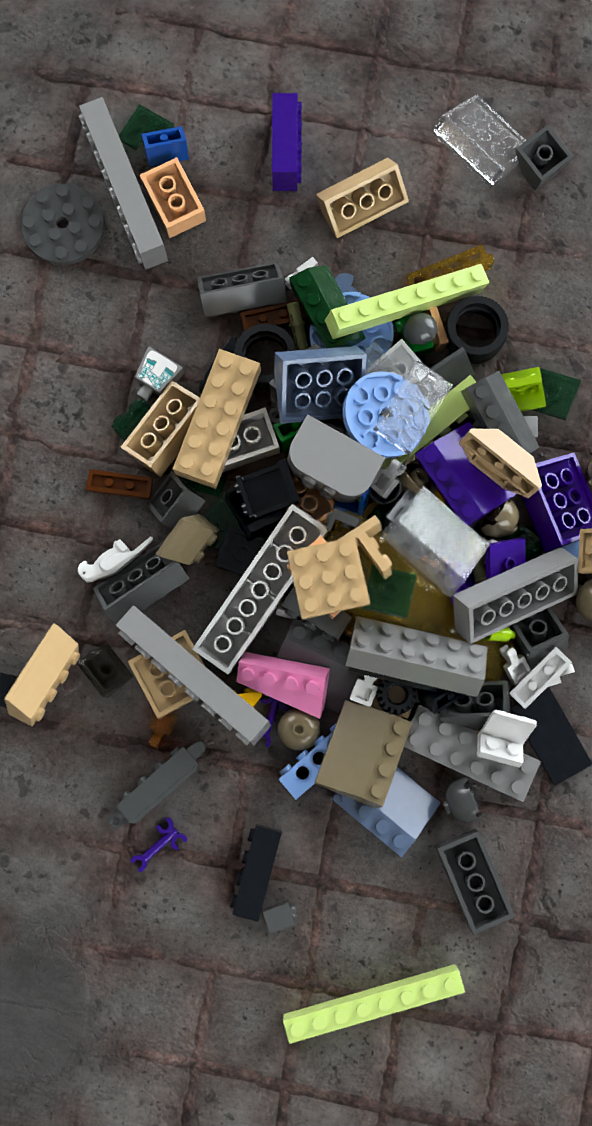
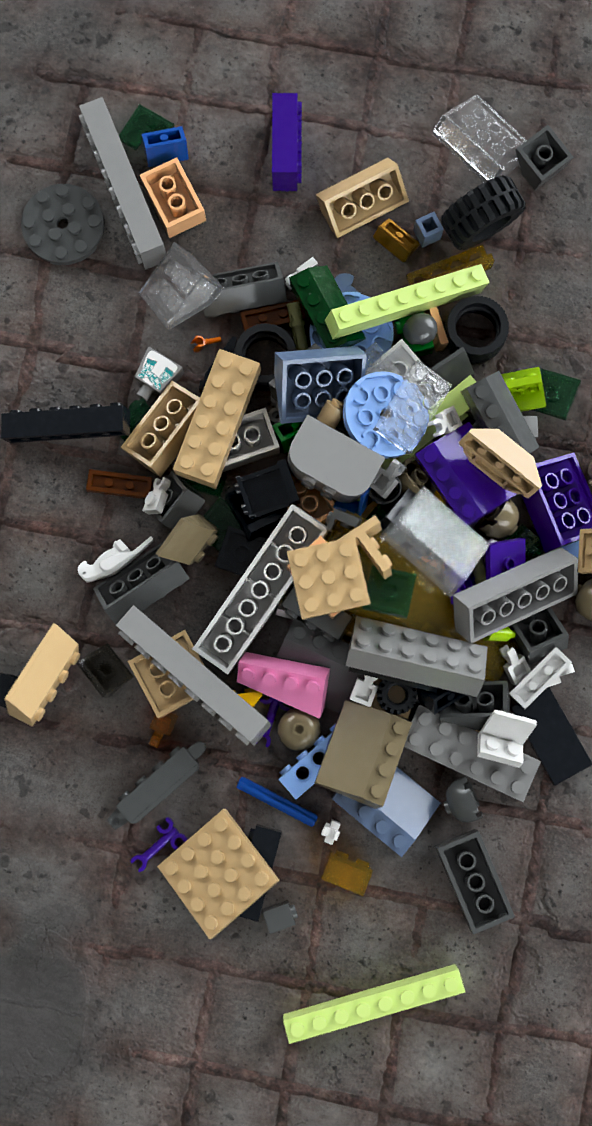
(65, 423): none -> black brick
(157, 498): none -> white plate
(179, 287): none -> clear slope
(201, 342): none -> orange hand
(218, 873): none -> tan plate
(277, 801): none -> blue axle
(331, 413): none -> tan brick
(331, 831): none -> white plate
(347, 873): none -> clear yellow brick
(396, 240): none -> pearl gold slope
(428, 229): none -> sand blue brick
(446, 421): none -> white plate
(482, 212): none -> black tyre

